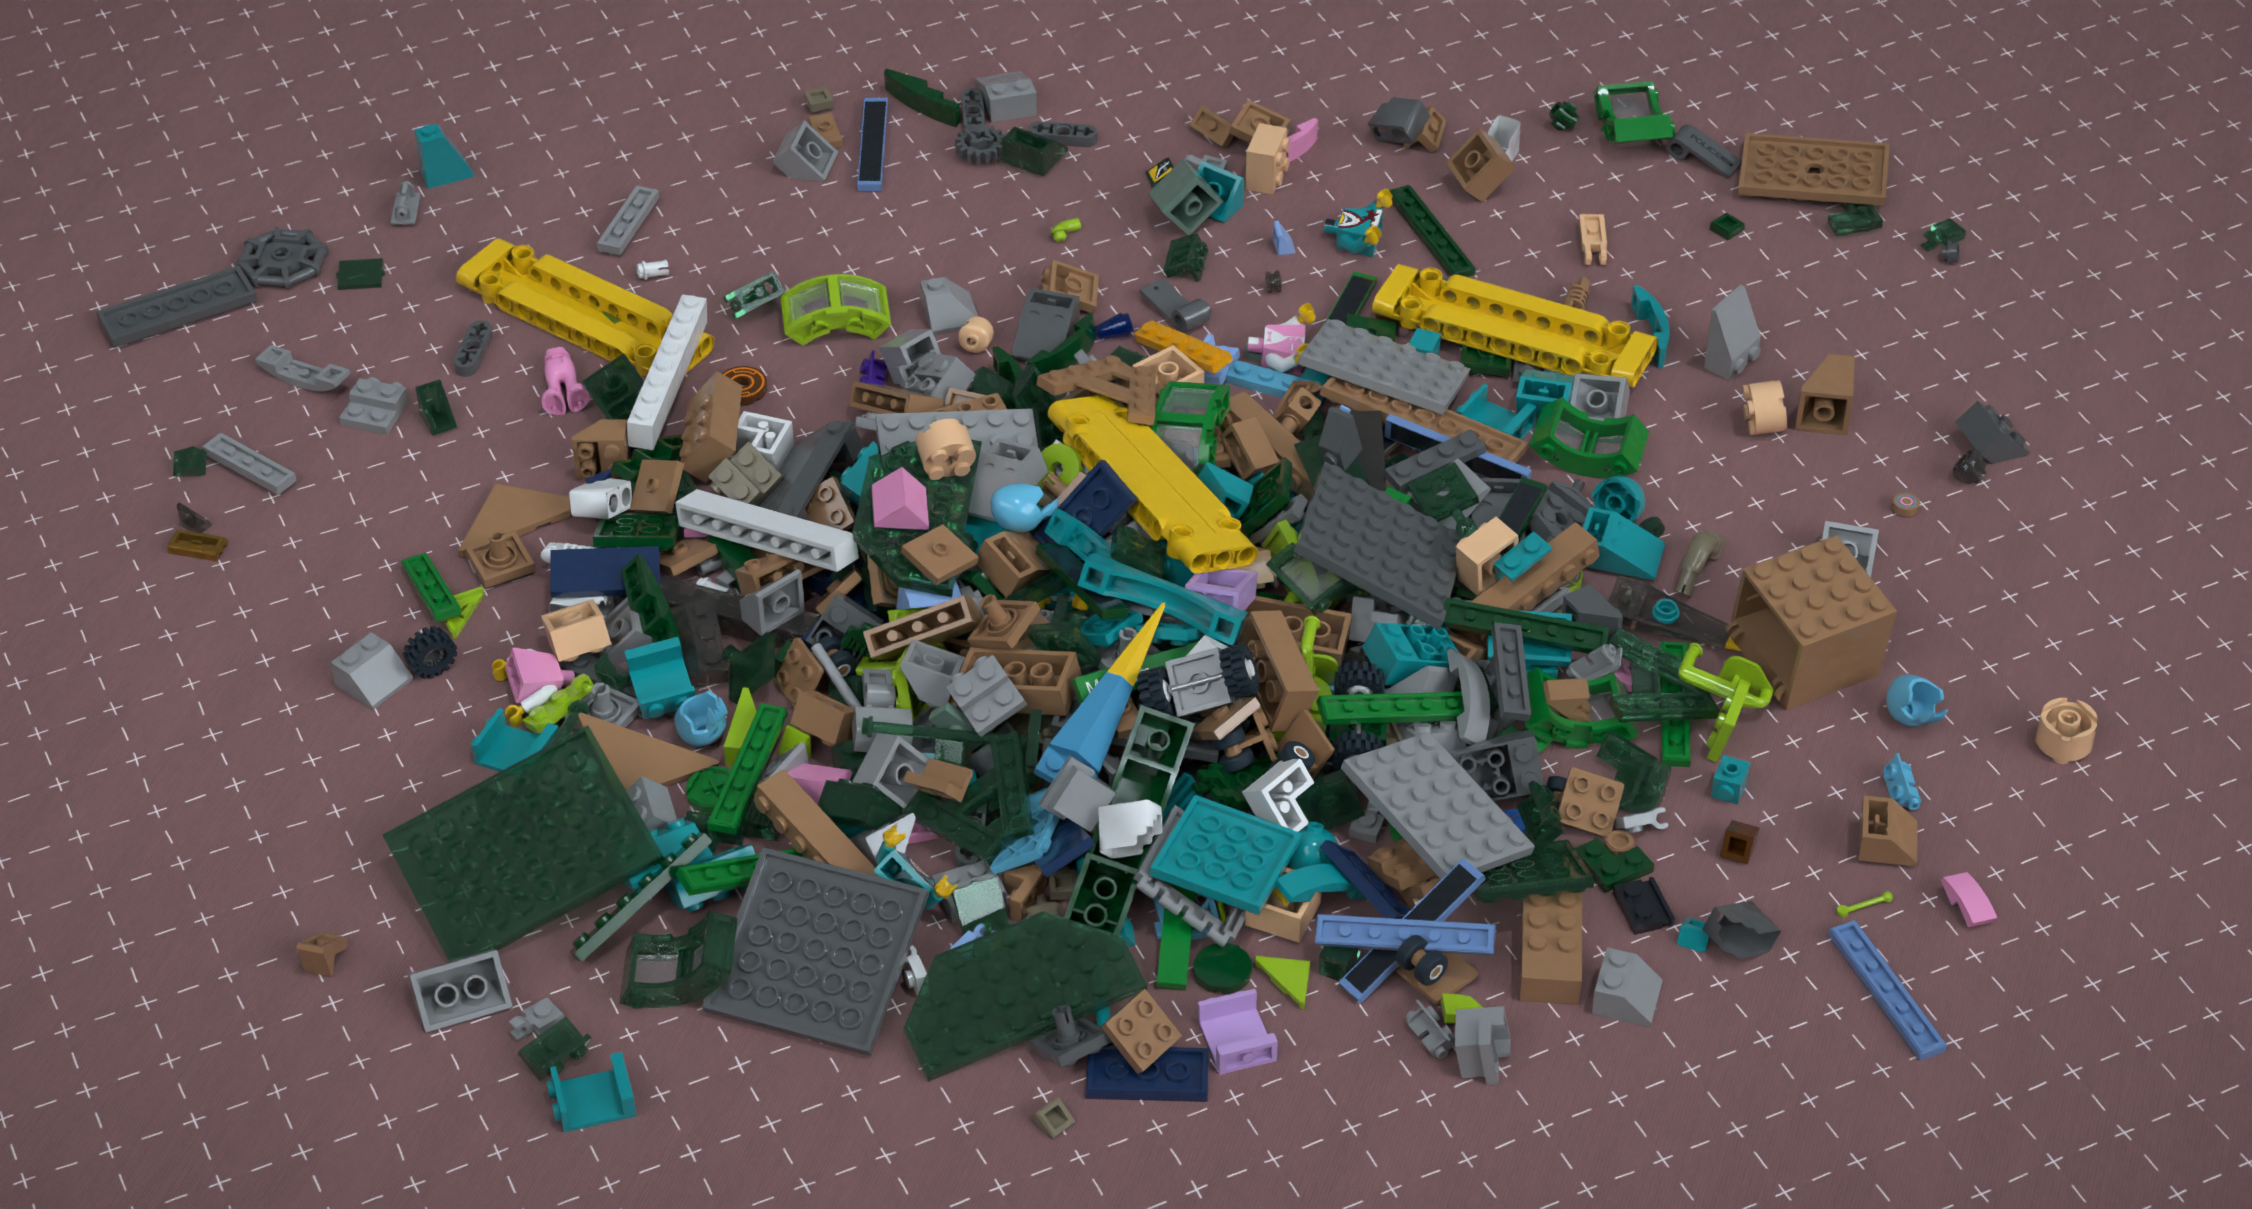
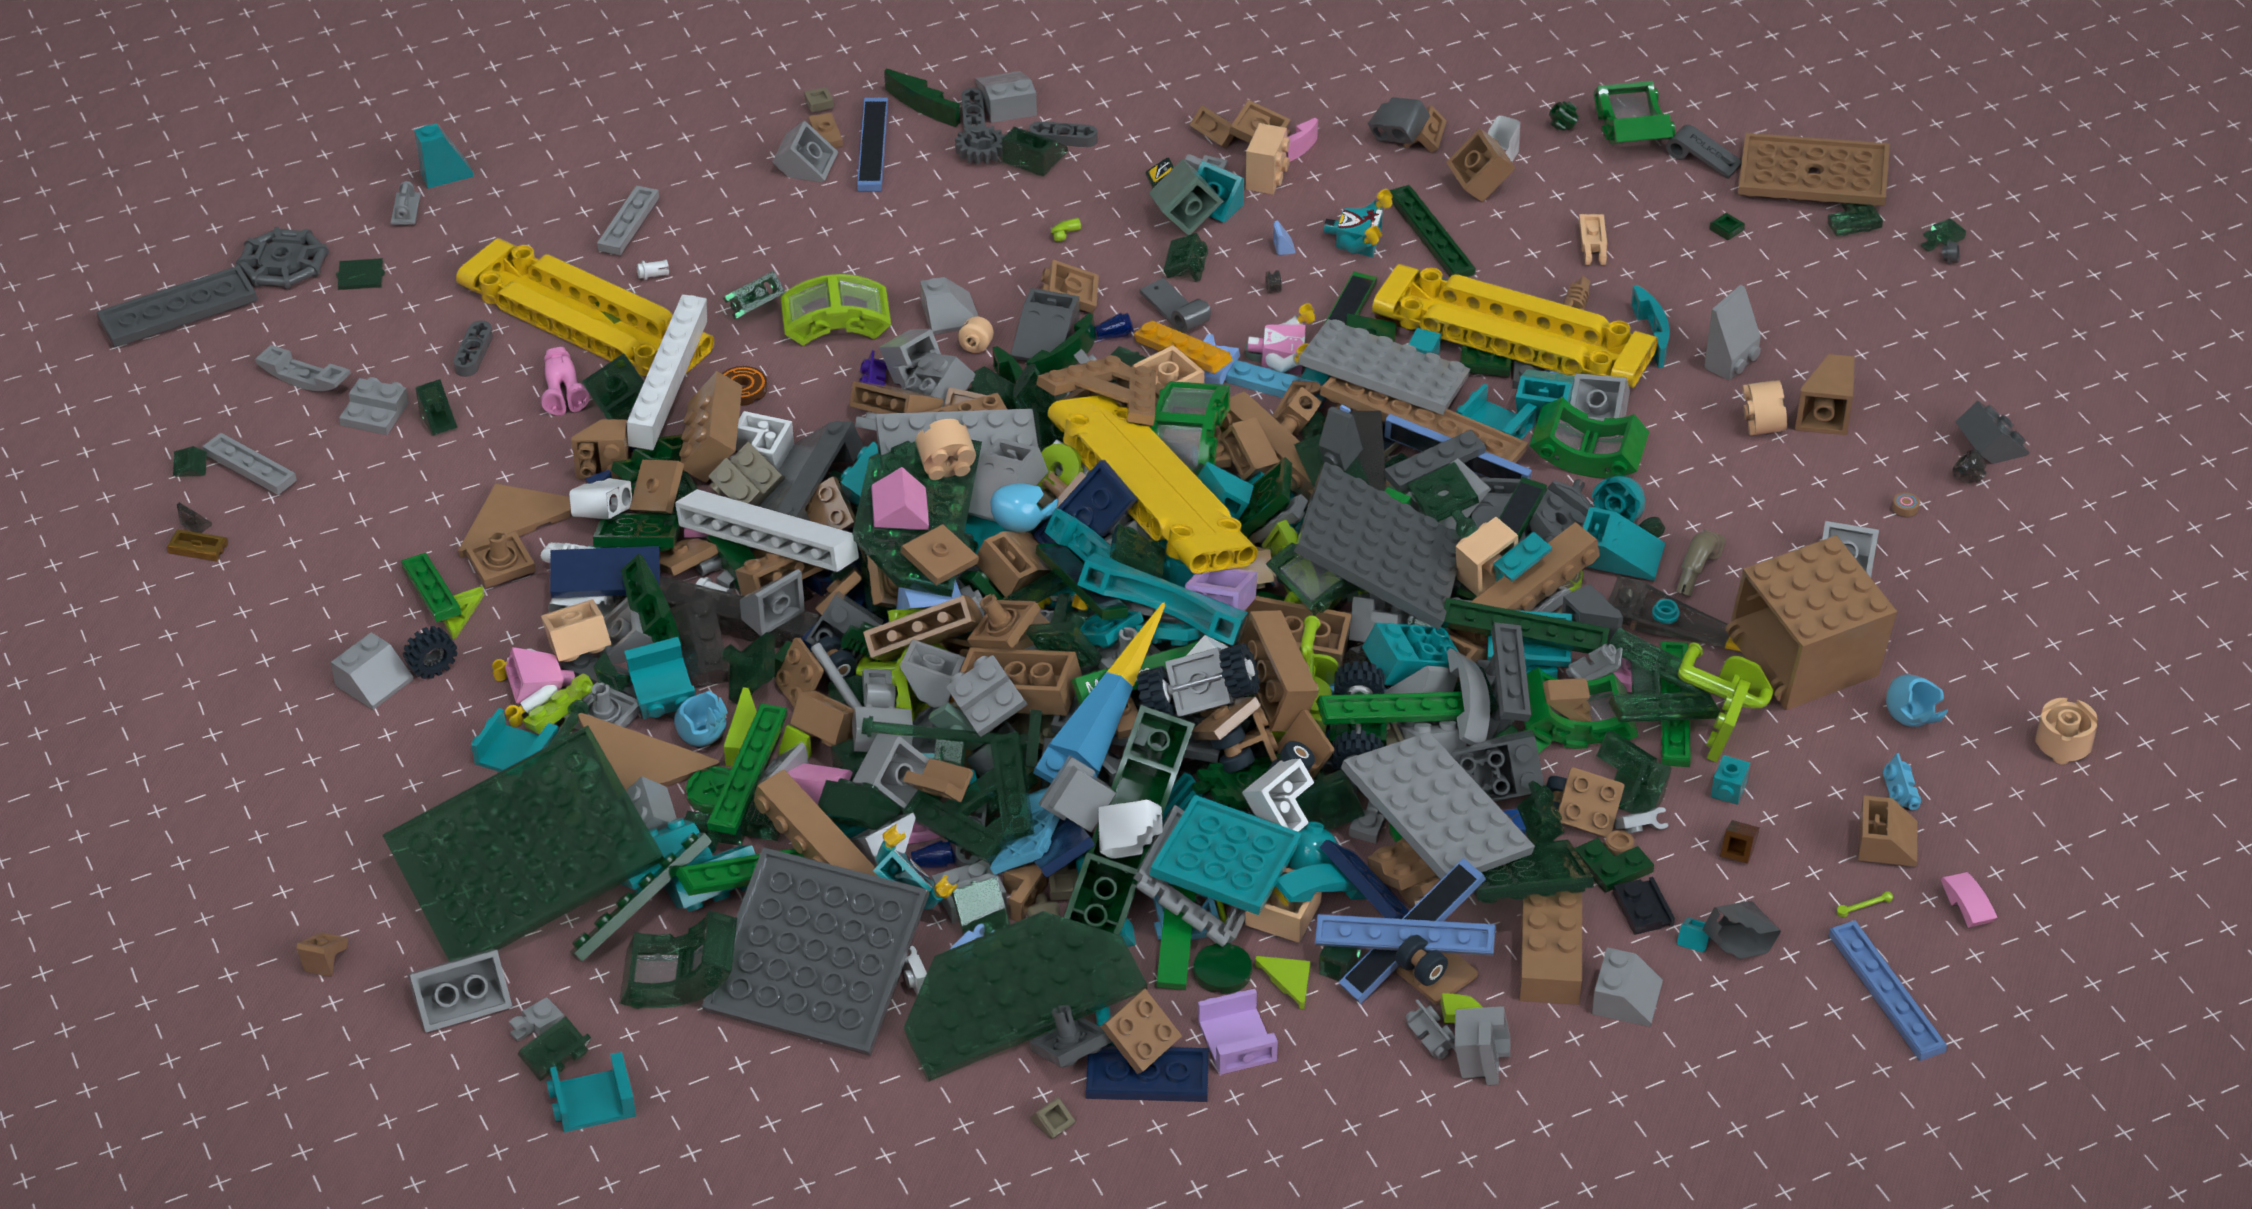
(934, 855): none -> clear blue cone

